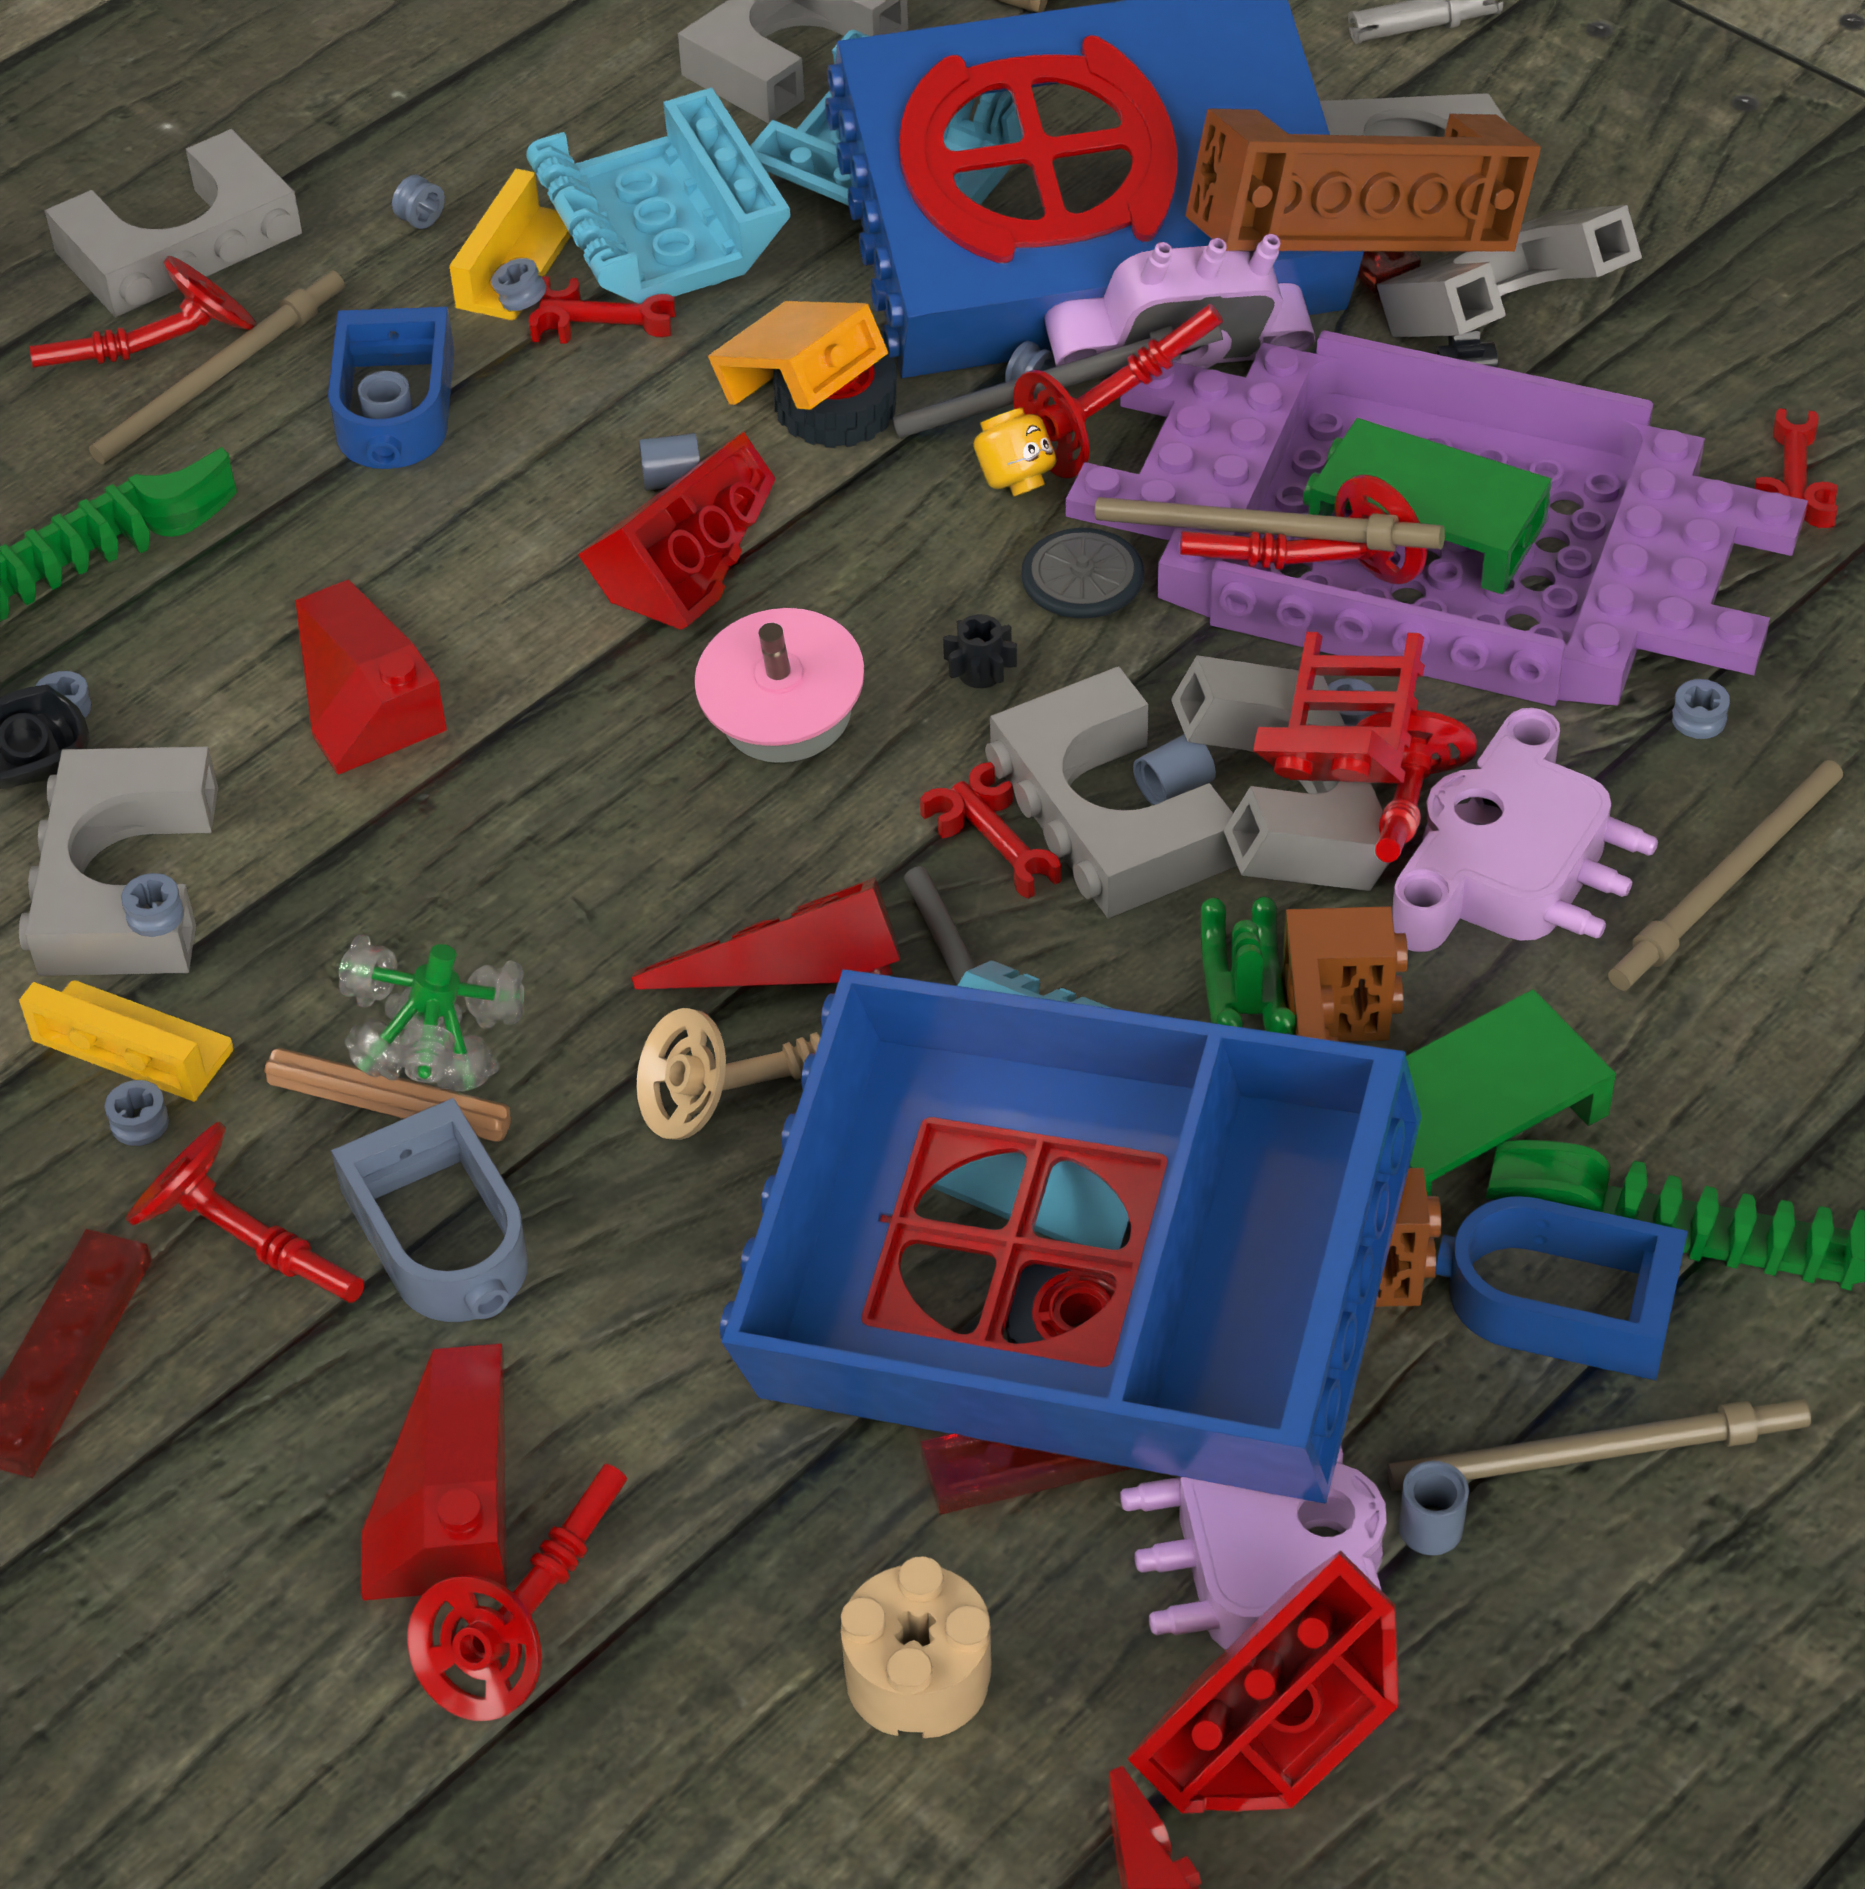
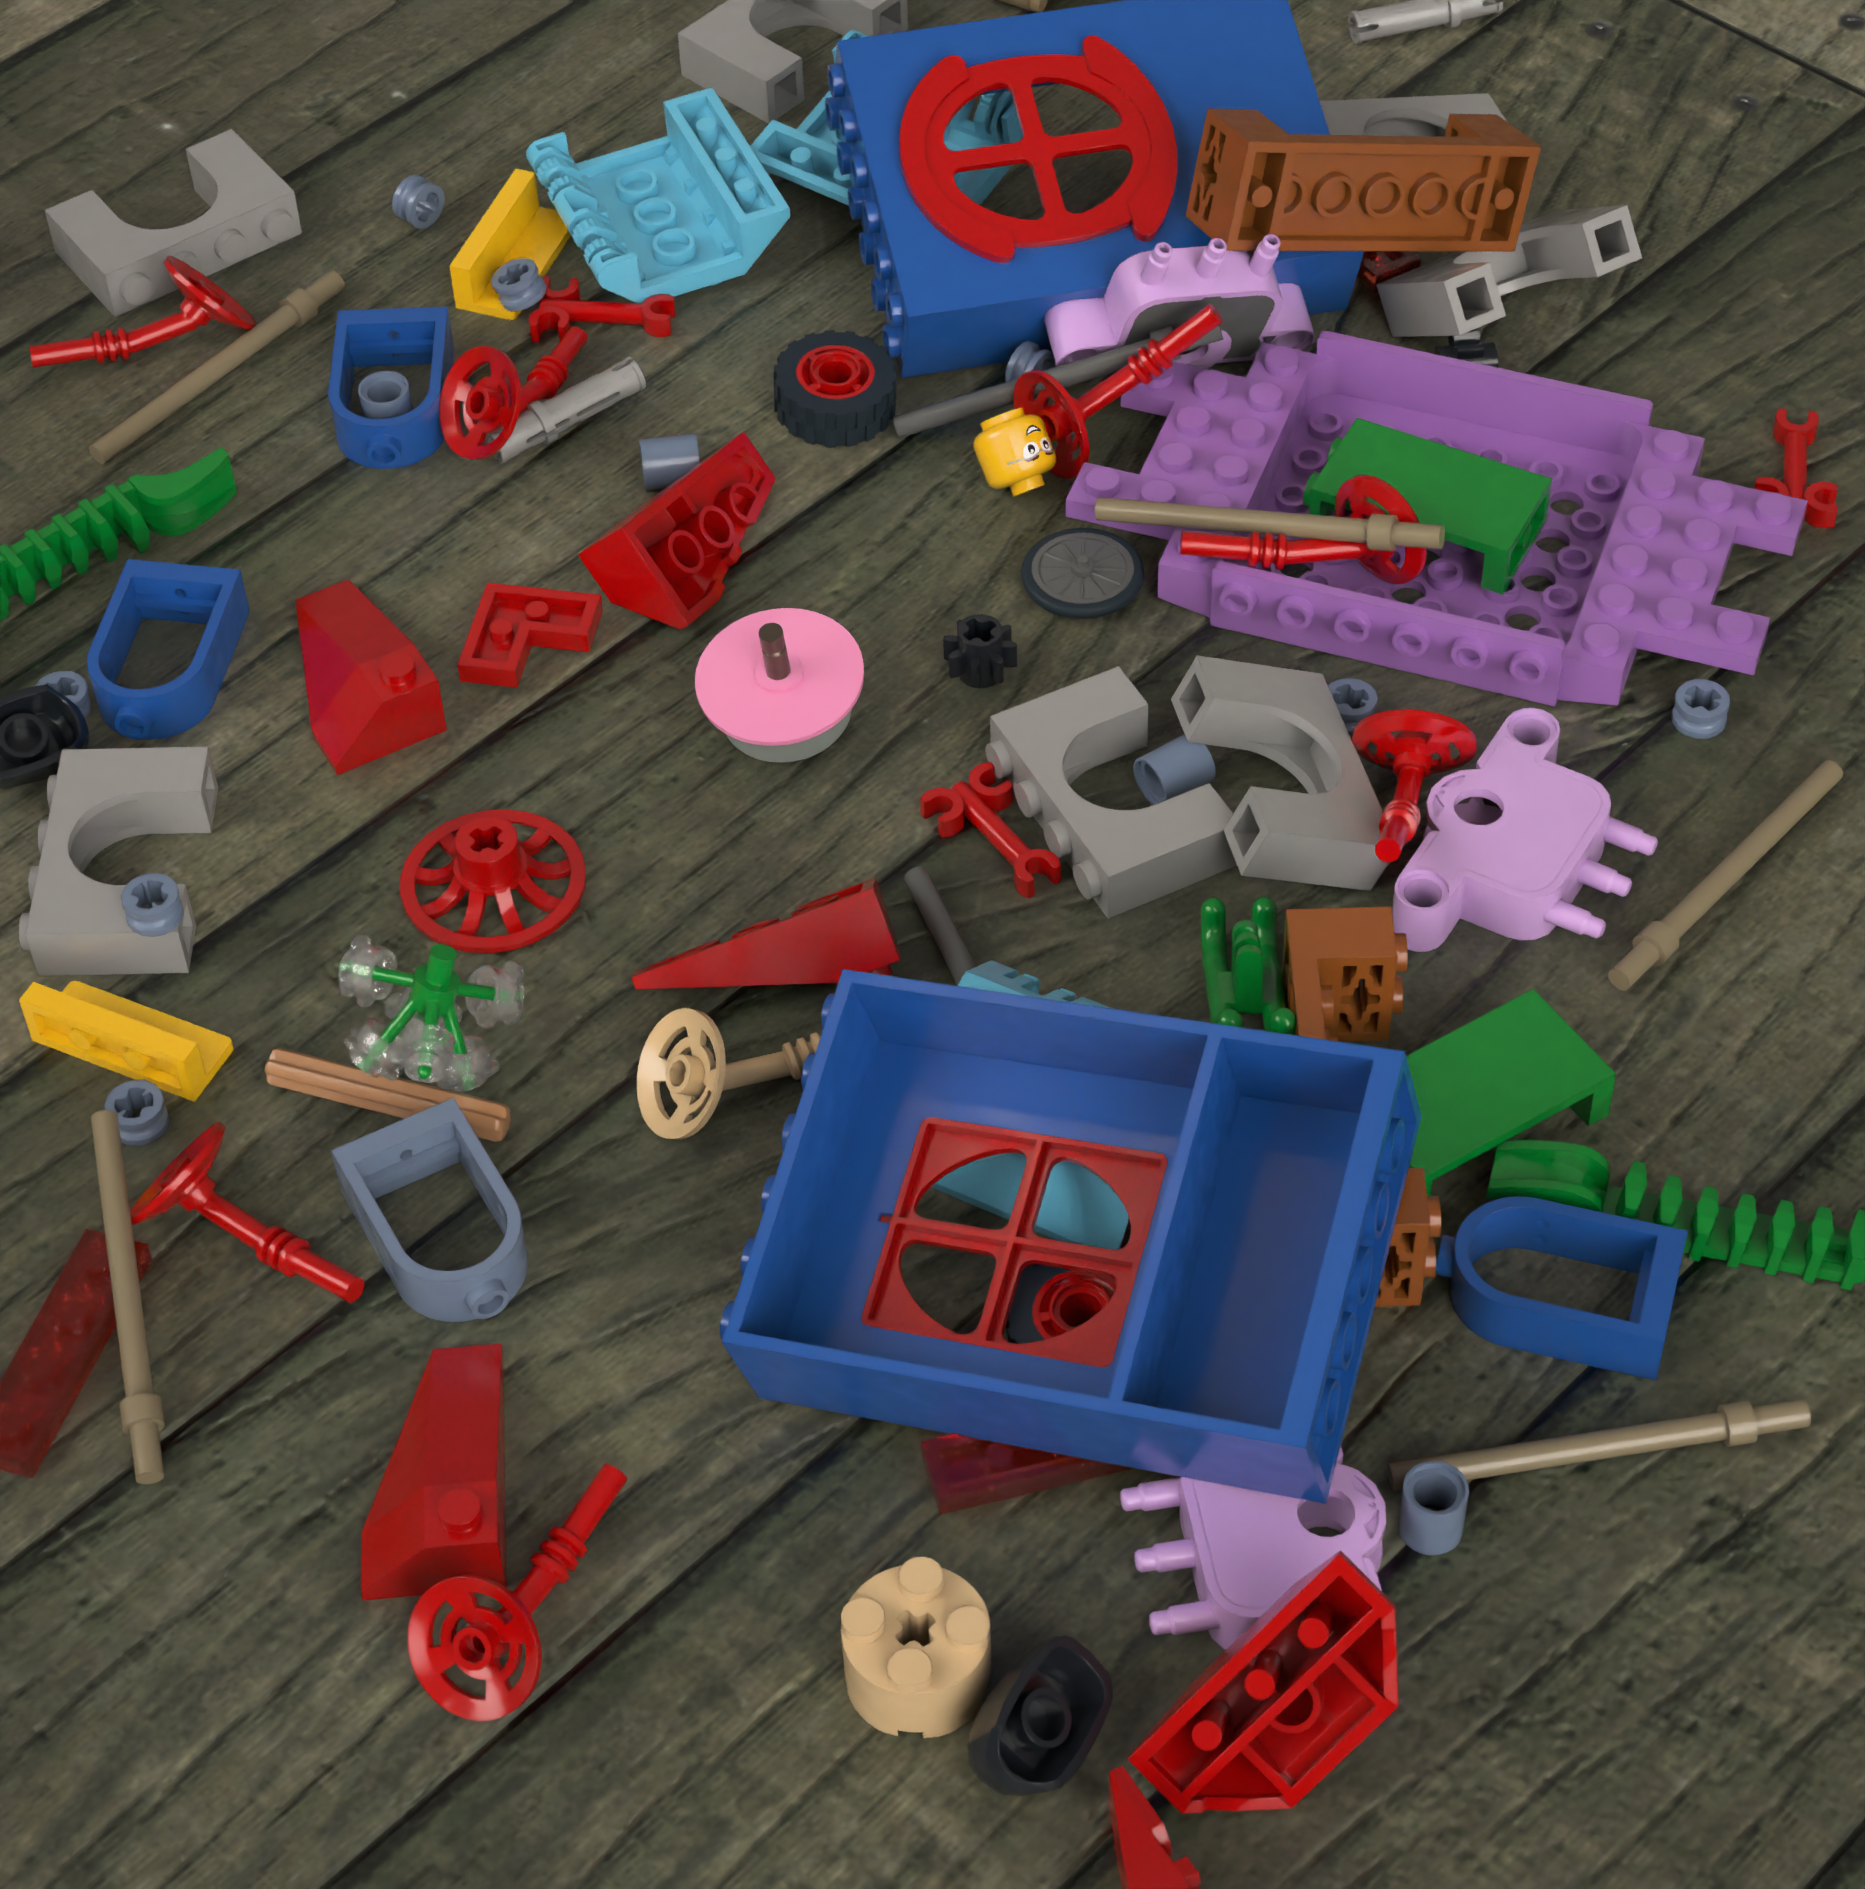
(141, 1408): none -> dark tan bar
(170, 594): none -> blue window
(491, 864): none -> red wheel
(496, 399): none -> red dish
(520, 617): none -> red plate
(546, 419): none -> light grey pin
(812, 345): light orange panel -> none
(1040, 1719): none -> black piece
(1345, 751): red plate -> none

